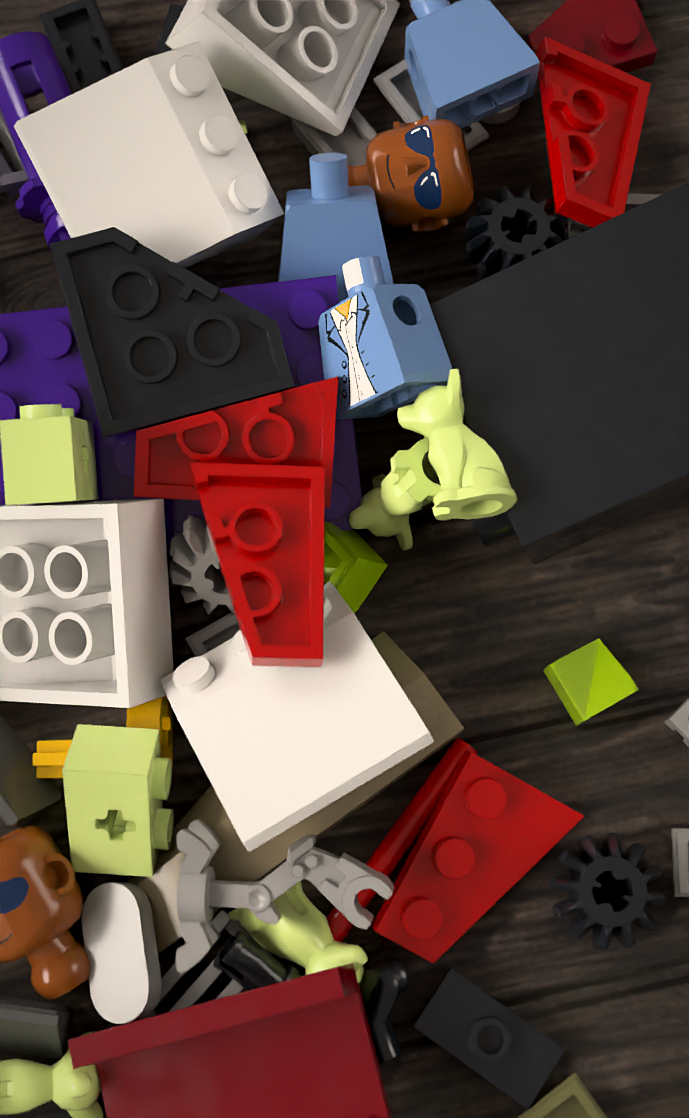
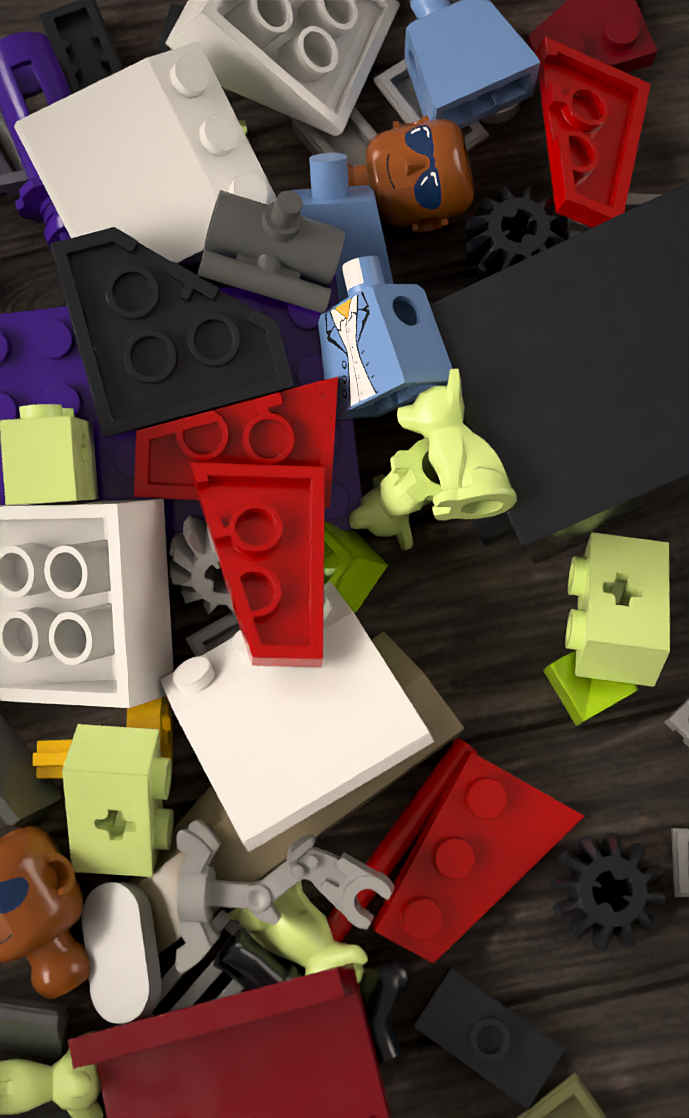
(272, 249): none -> dark grey pin
(621, 610): none -> yellowish green brick

